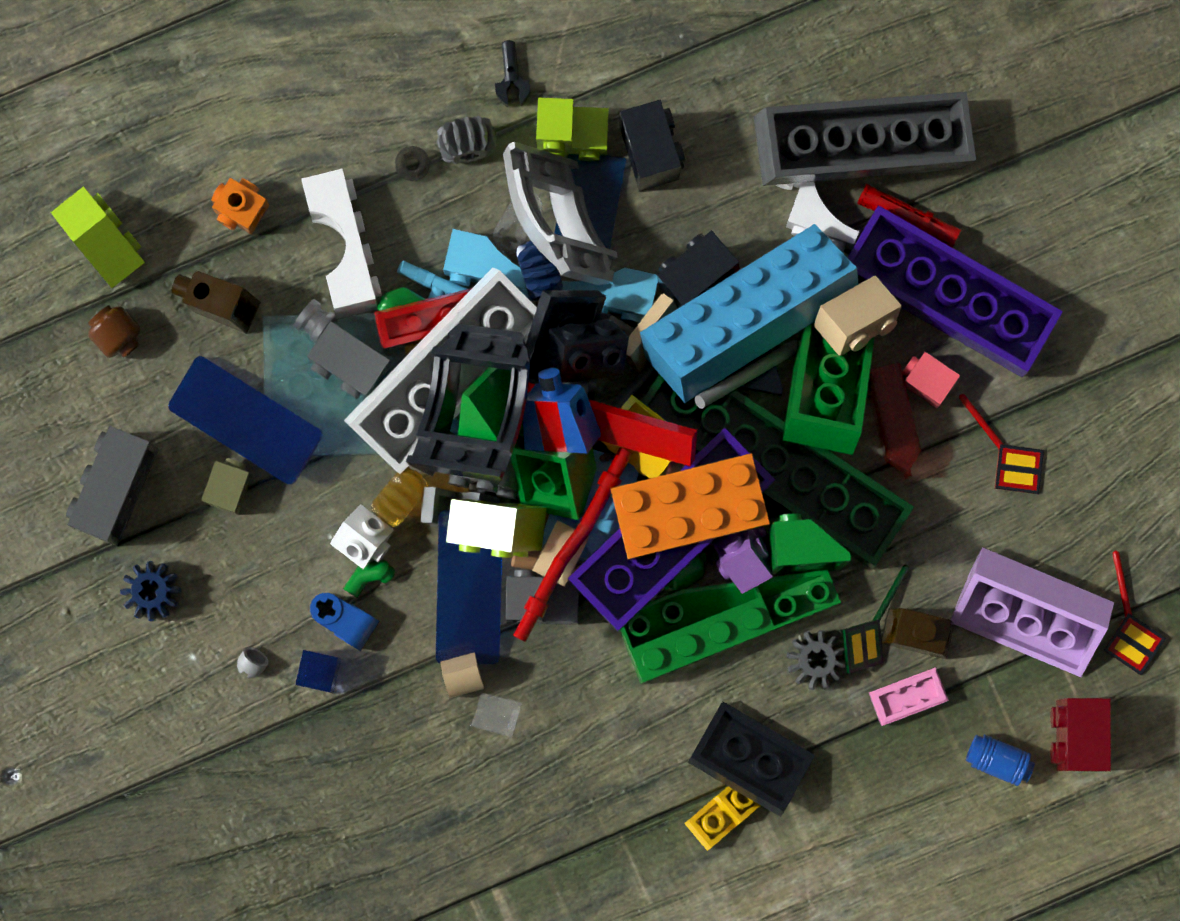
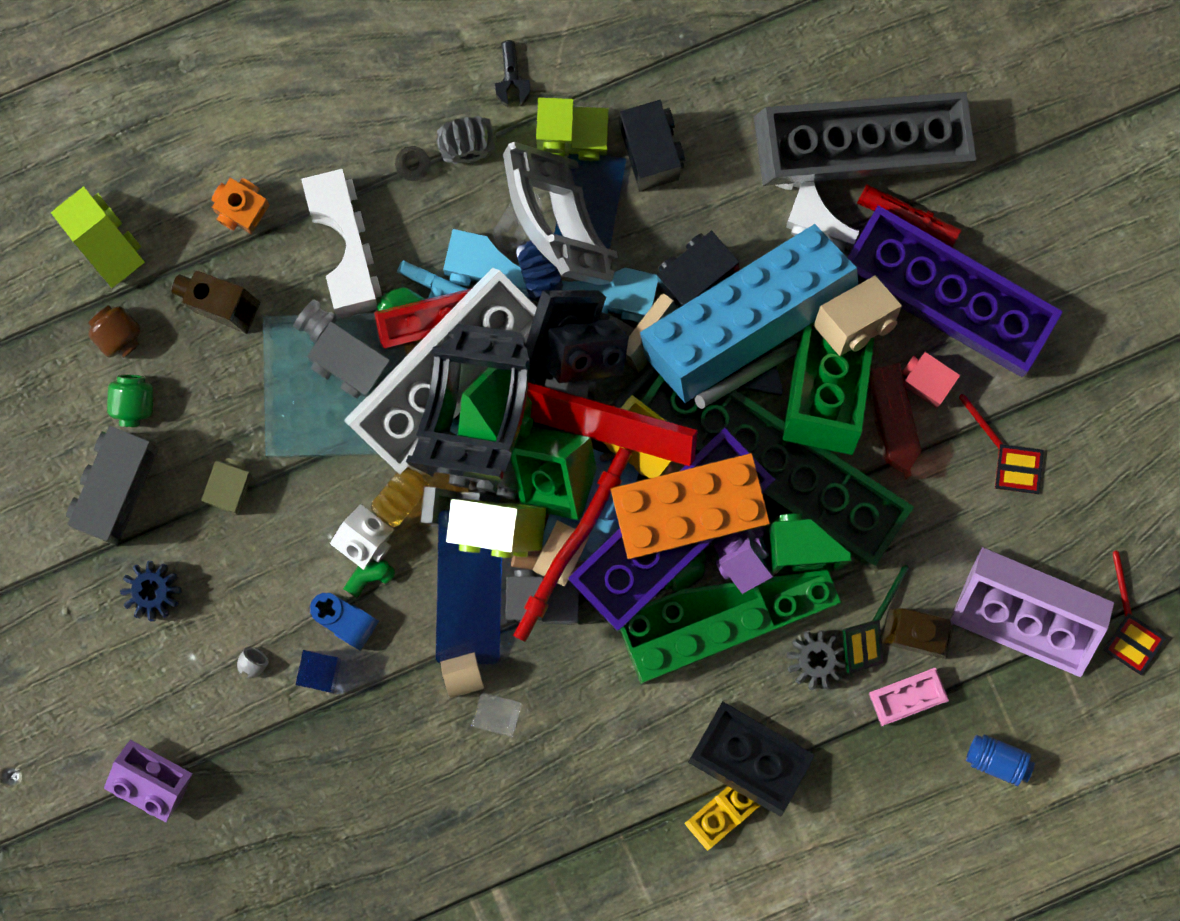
(130, 400): none -> green head
(148, 781): none -> medium lavender brick
(245, 420): clear blue piece -> none
(558, 416): blue torso -> none
(1081, 734): dark red brick -> none

